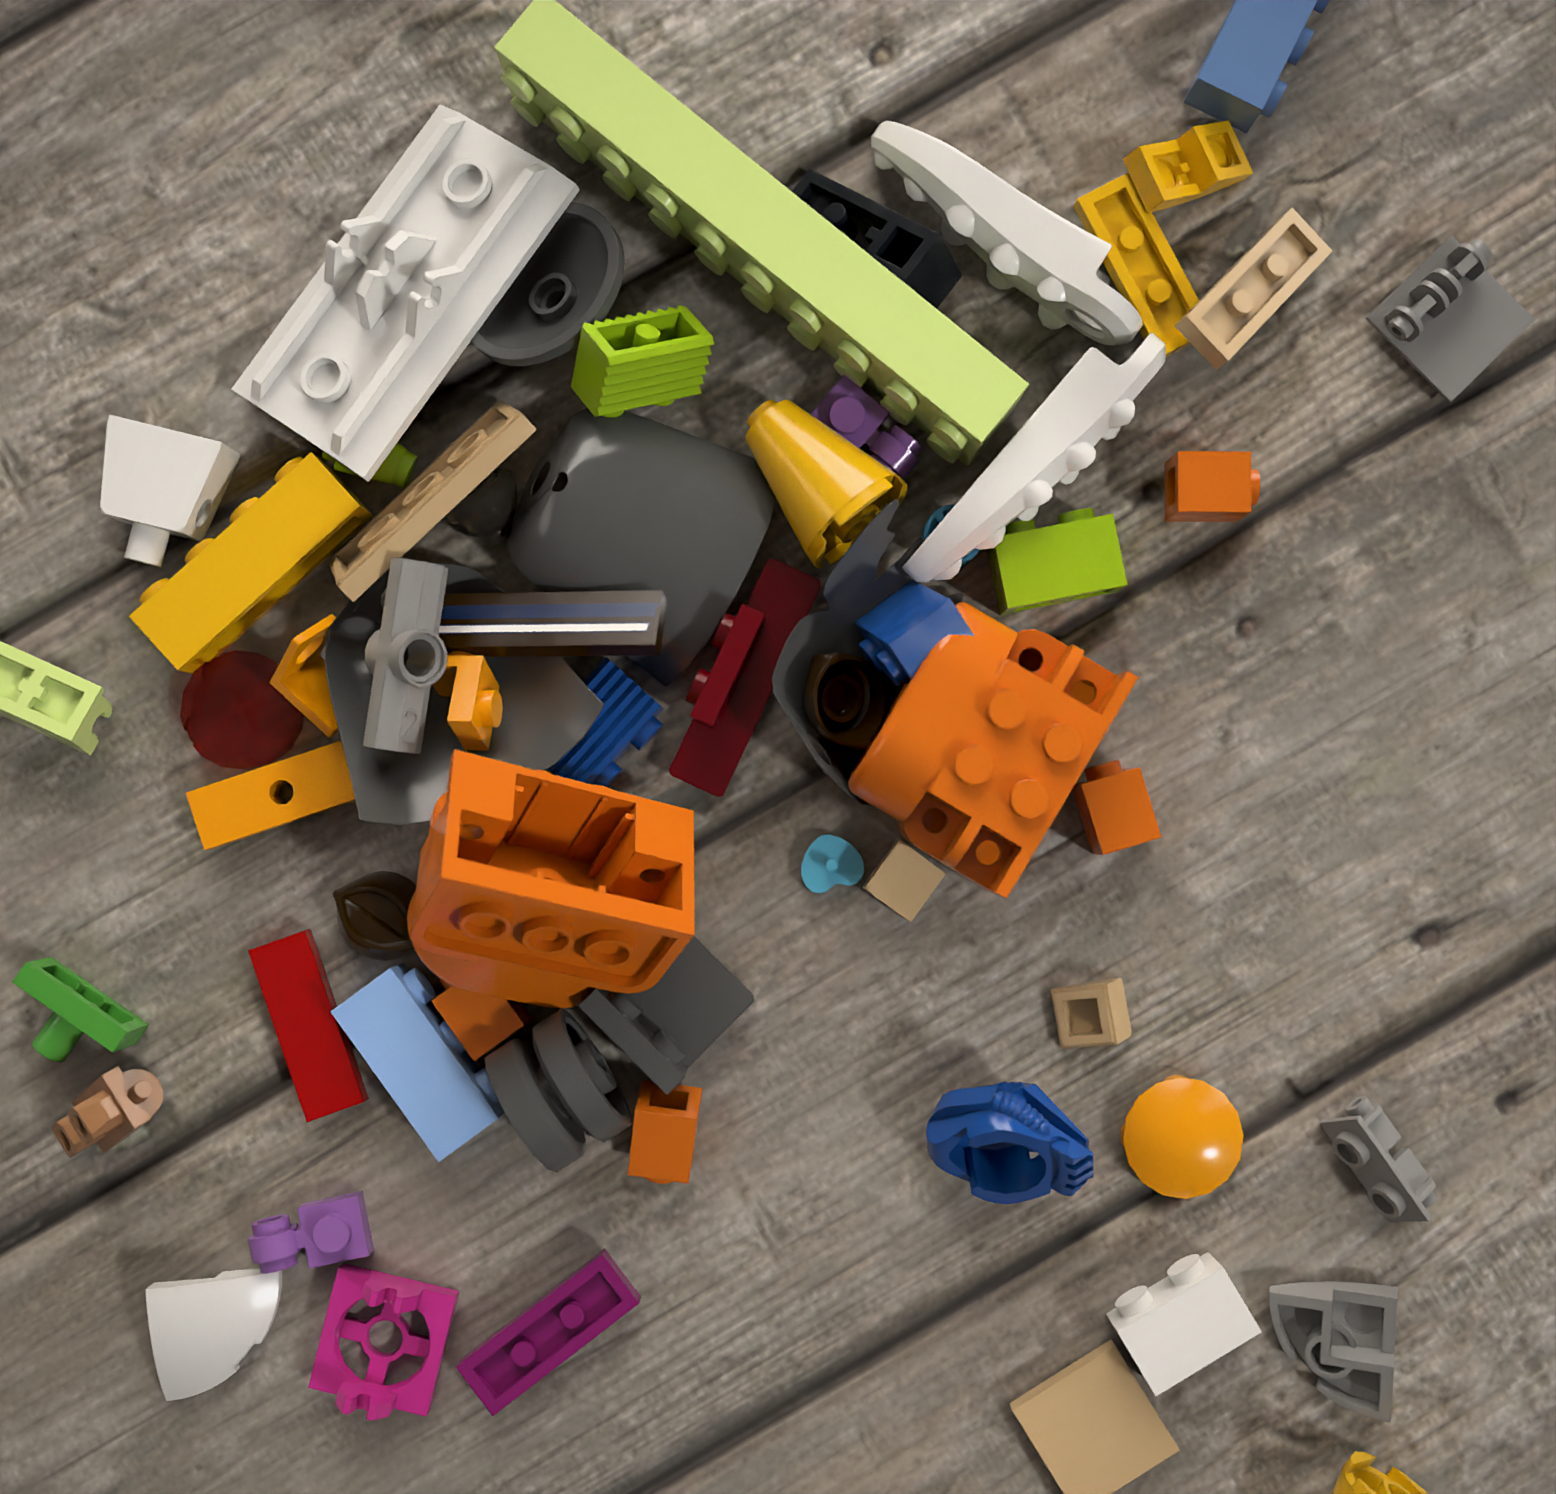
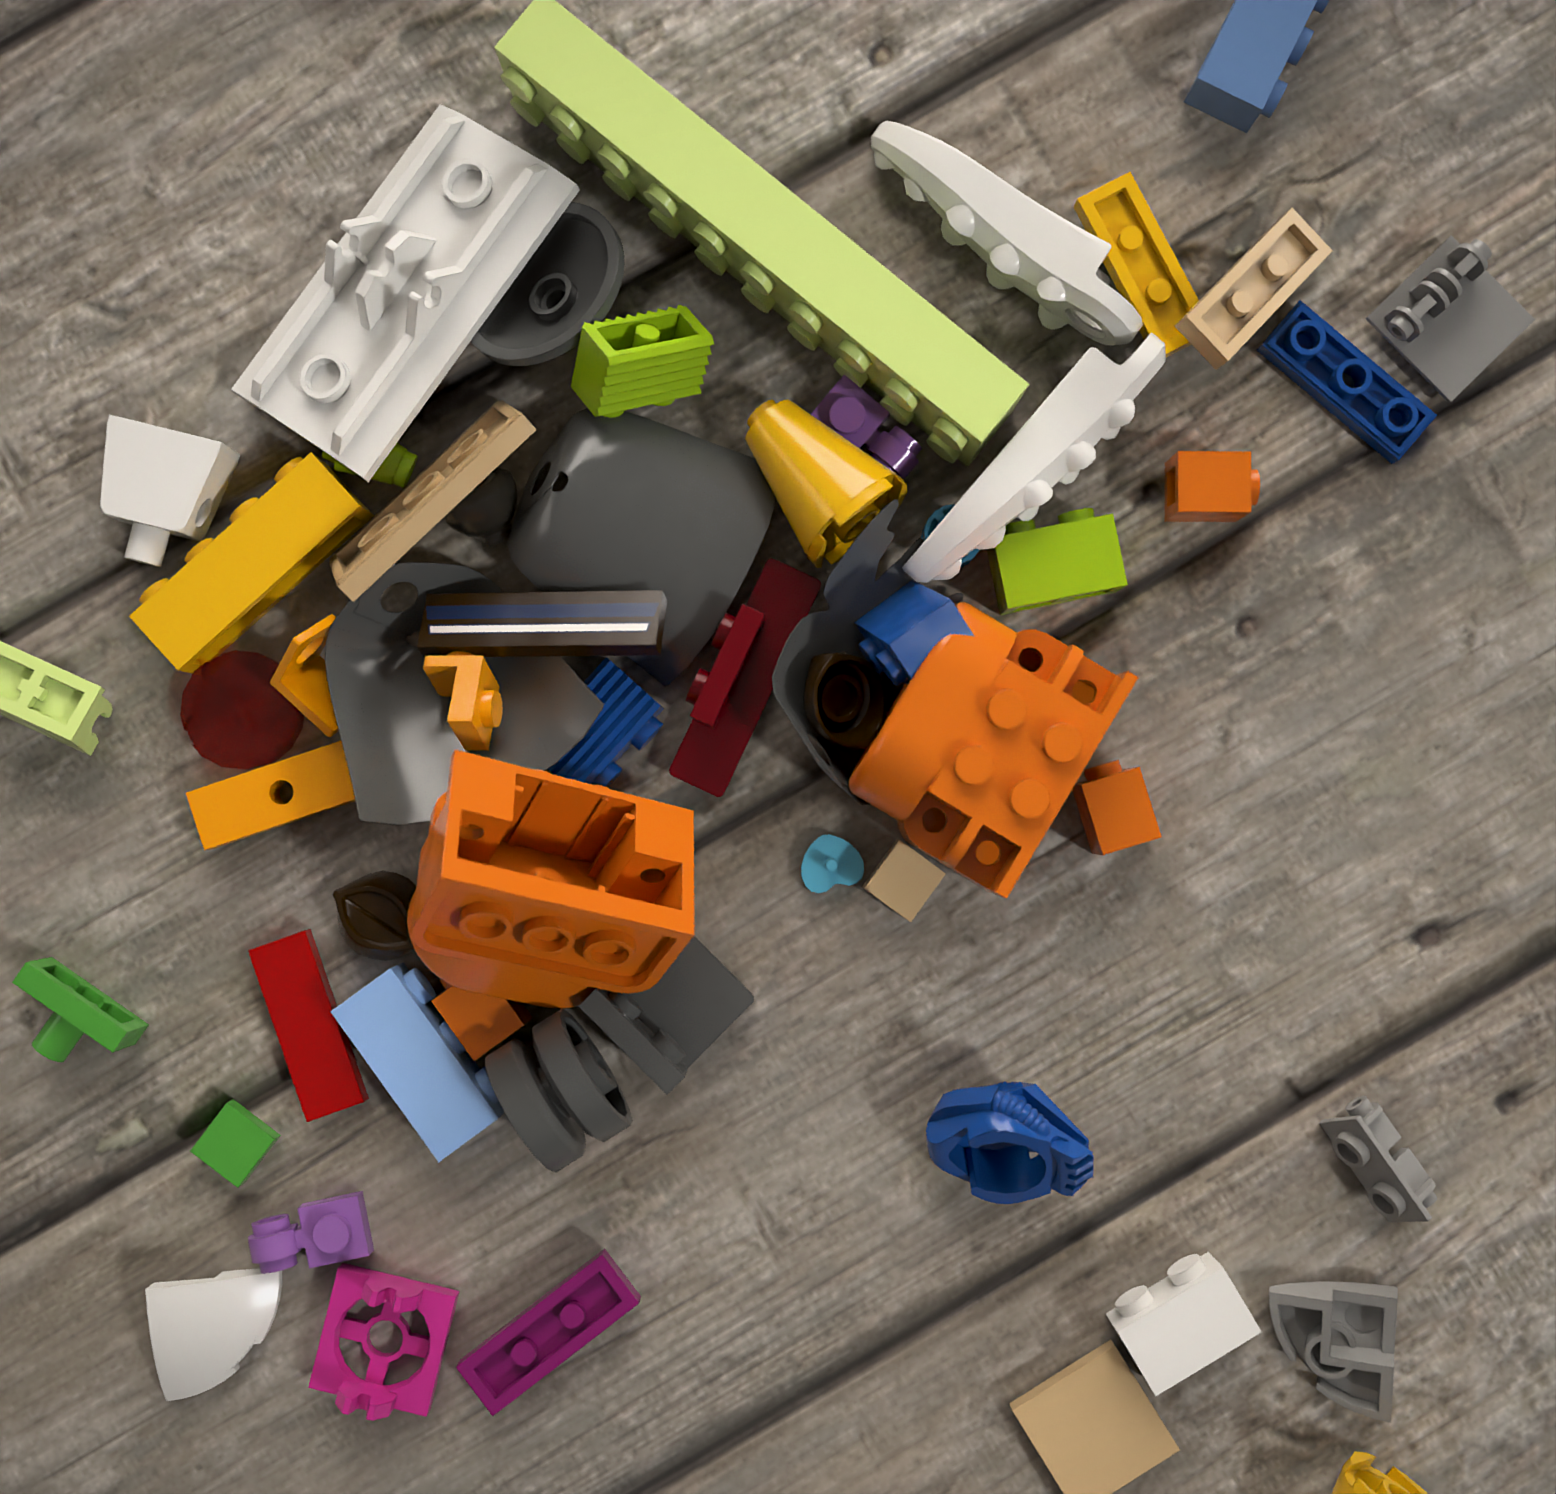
(109, 1110): medium nougat hips -> none
(235, 1143): none -> bright green tile
(411, 621): light grey piece -> none
(664, 1133): orange brick -> none
(898, 243): black slope -> none
(1091, 1014): tan slope -> none
(1182, 1137): light orange dish -> none
(1188, 167): yellow slope -> none
(1315, 360): none -> blue tile

